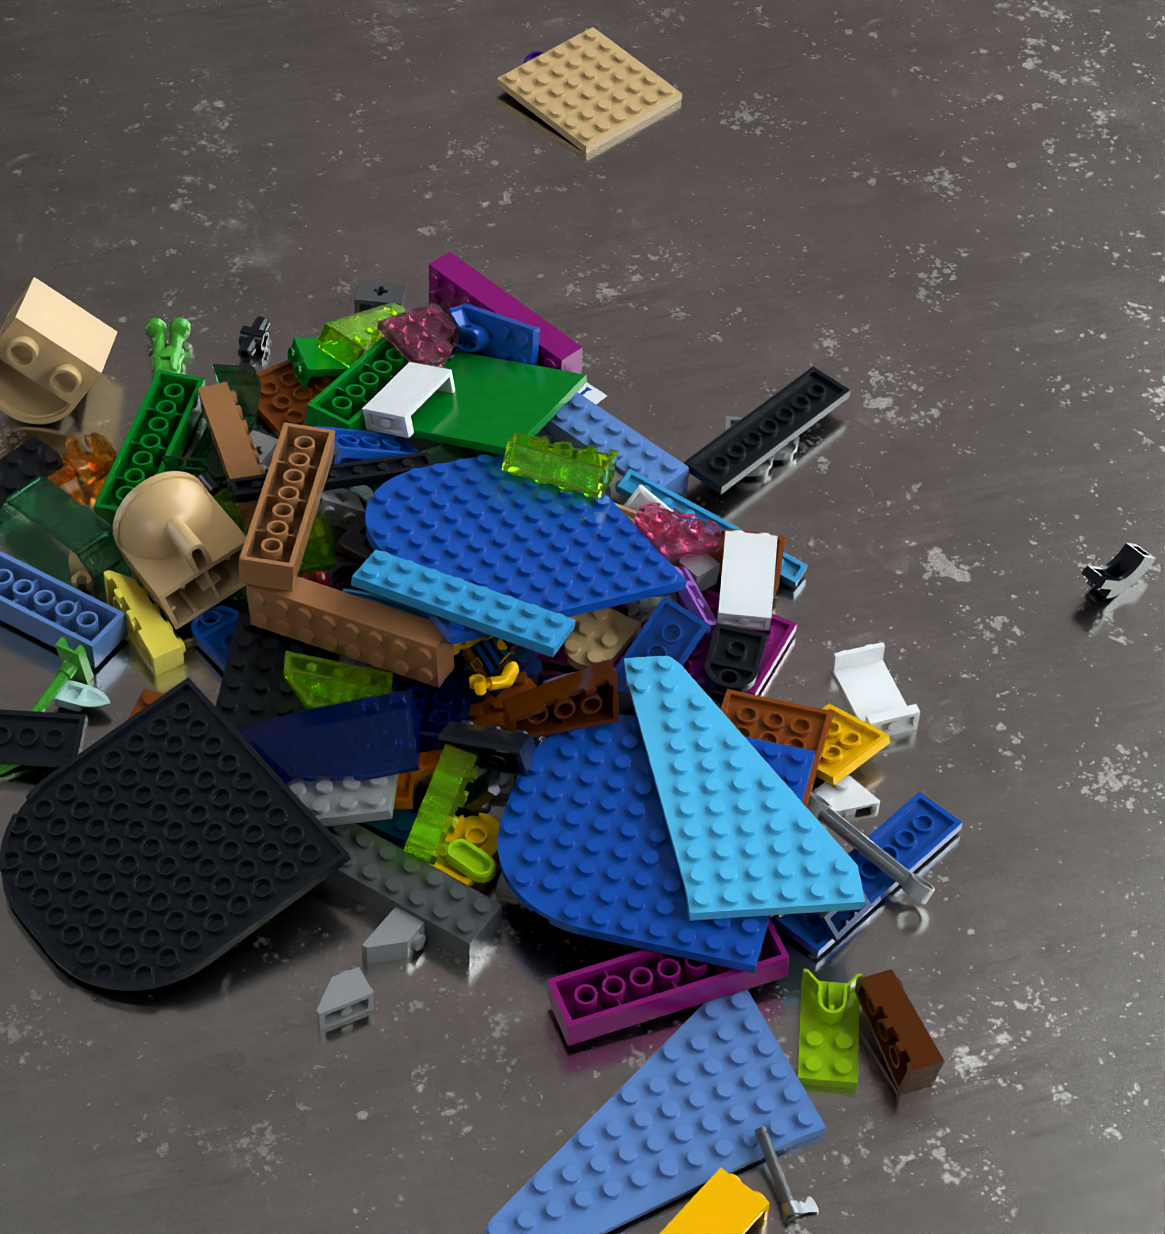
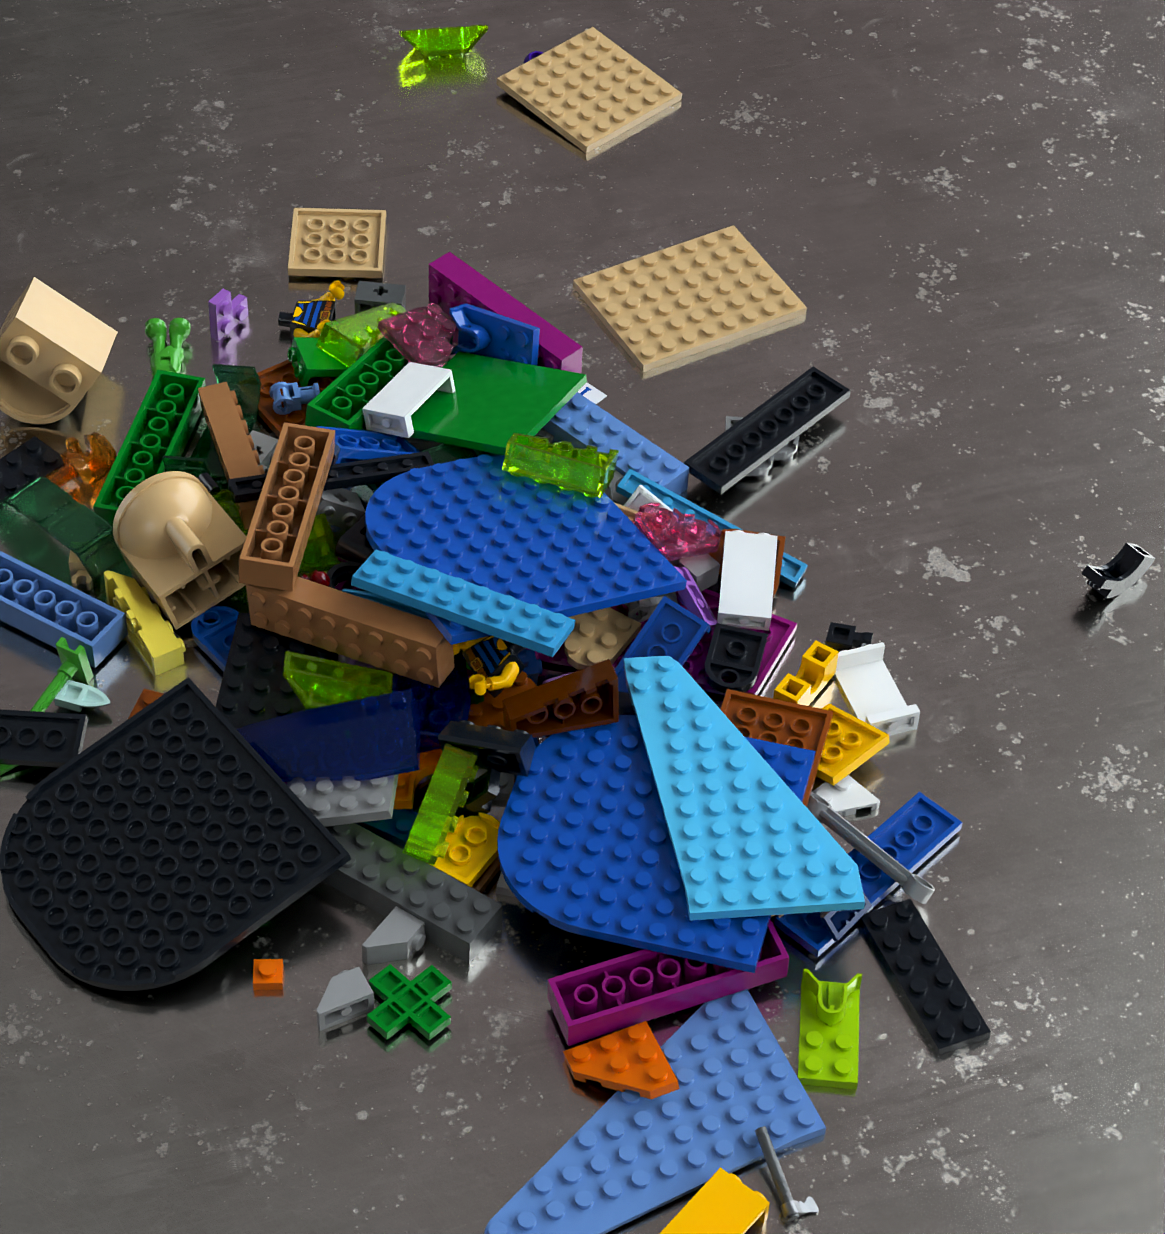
(226, 313): none -> medium lavender plate
(253, 338): black axle -> none
(268, 974): none -> orange plate
(292, 396): none -> medium blue connector
(311, 315): none -> torso
(337, 243): none -> tan plate
(409, 1002): none -> green plate
(444, 40): none -> clear neon green wedge
(471, 860): lime tile -> none
(624, 1061): none -> orange plate
(689, 298): none -> tan plate
(815, 671): none -> yellow arch
(845, 637): none -> black plate
(899, 1032): reddish brown wedge -> none
(924, 977): none -> black plate

